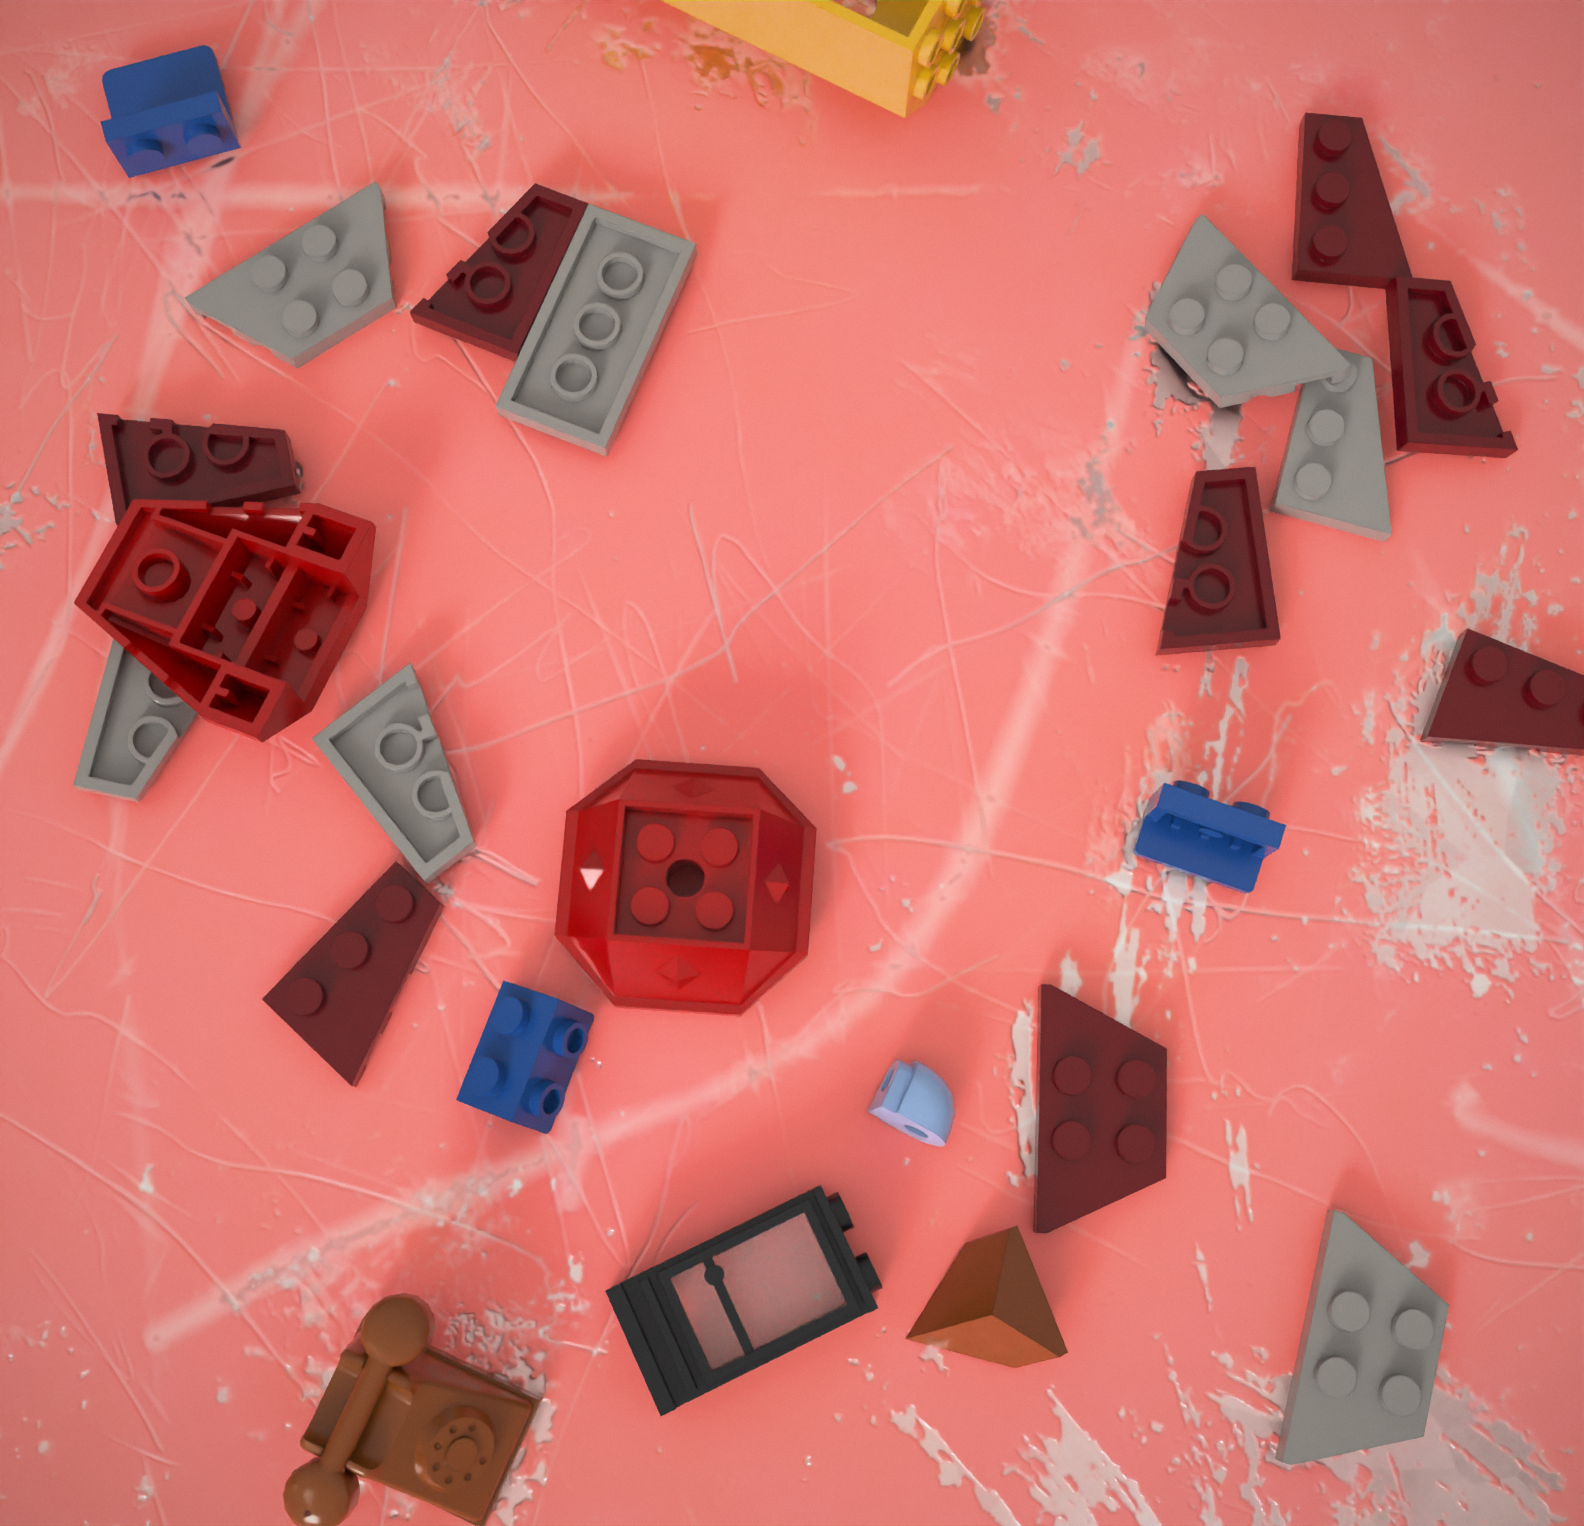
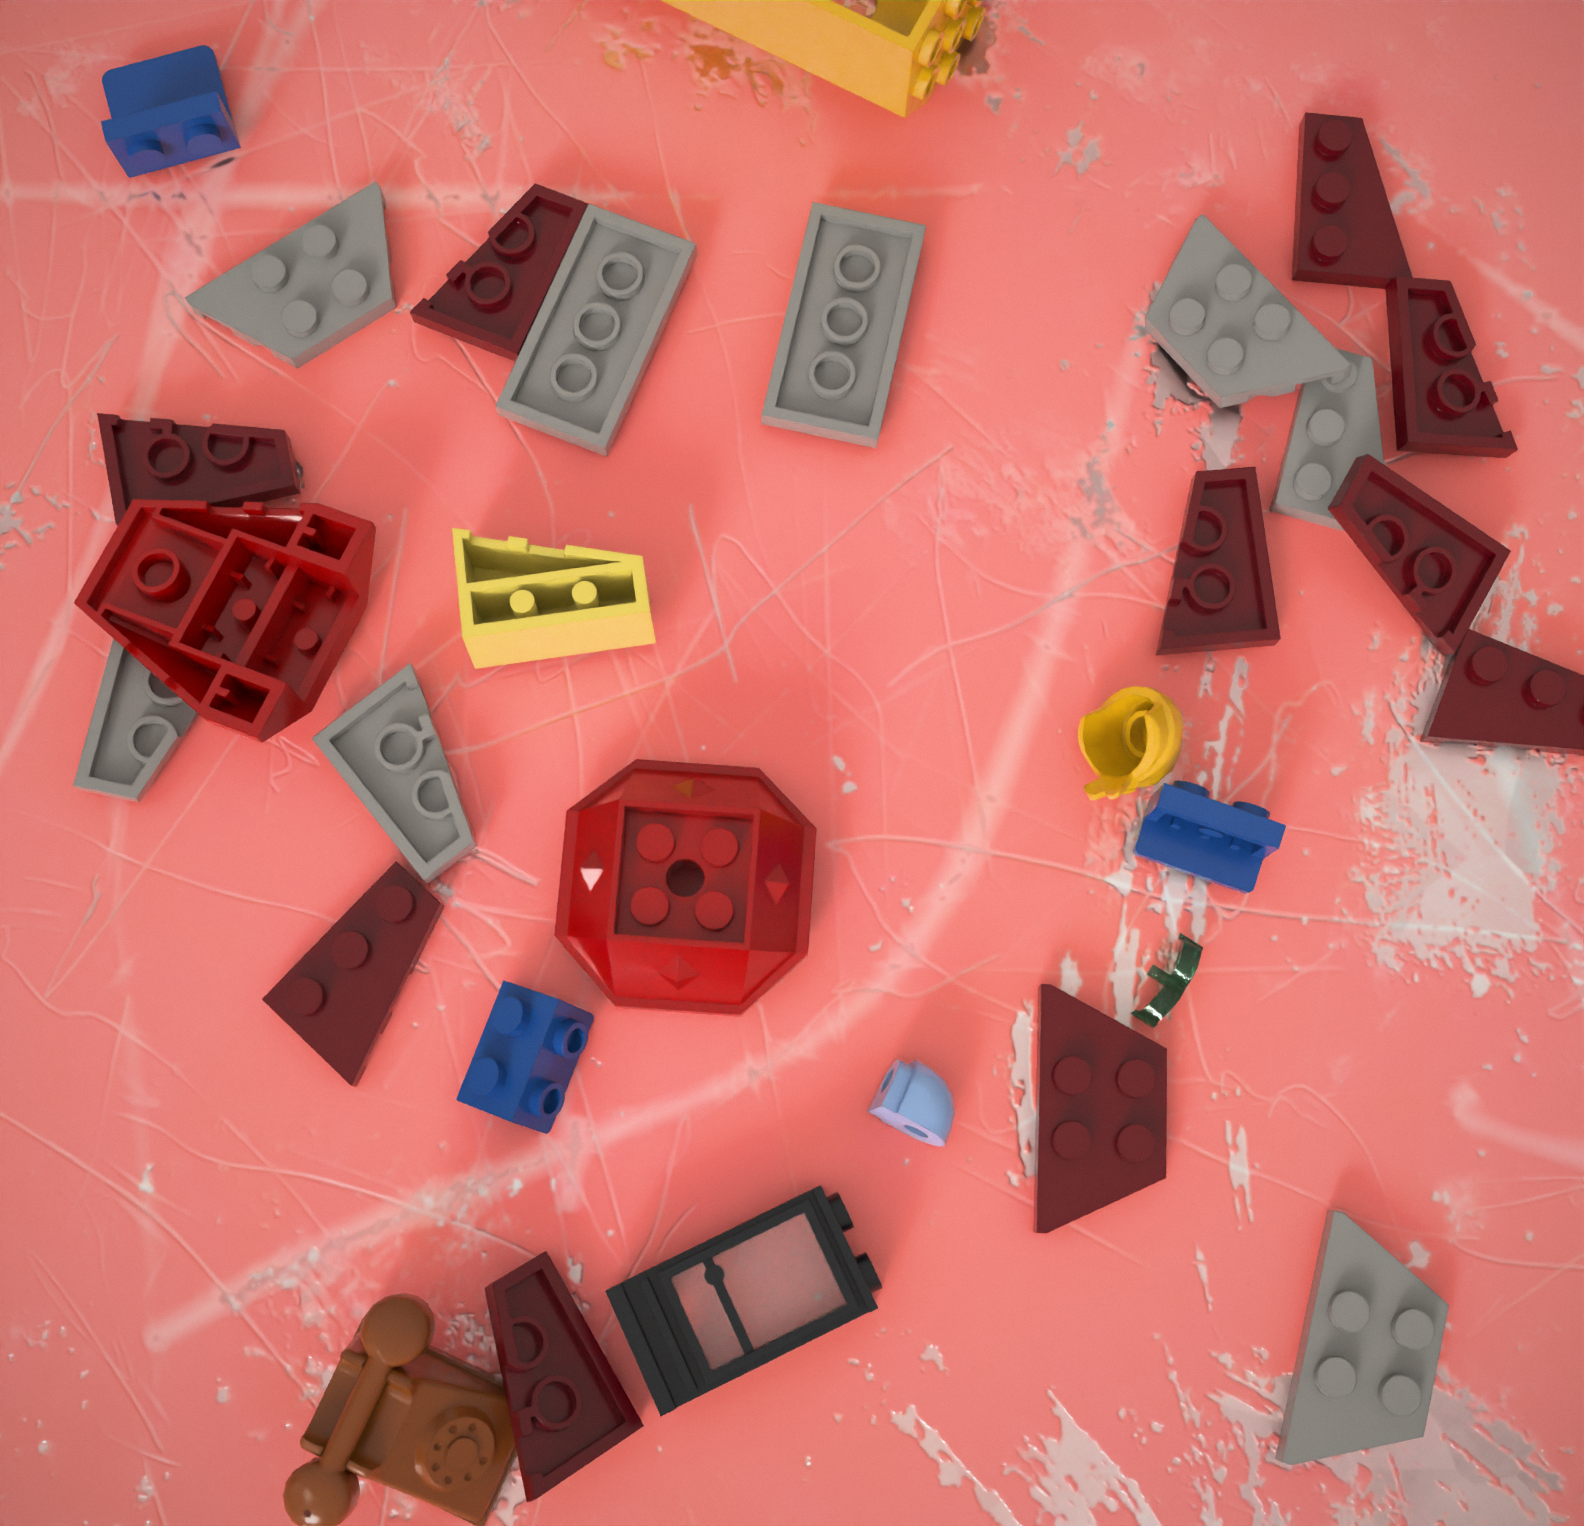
(547, 601): none -> light yellow wedge
(554, 1377): none -> dark red wing
(843, 325): none -> light grey plate
(992, 1306): dark orange slope -> none
(1130, 741): none -> yellow hat
(1173, 983): none -> clear green piece
(1419, 548): none -> dark red wing

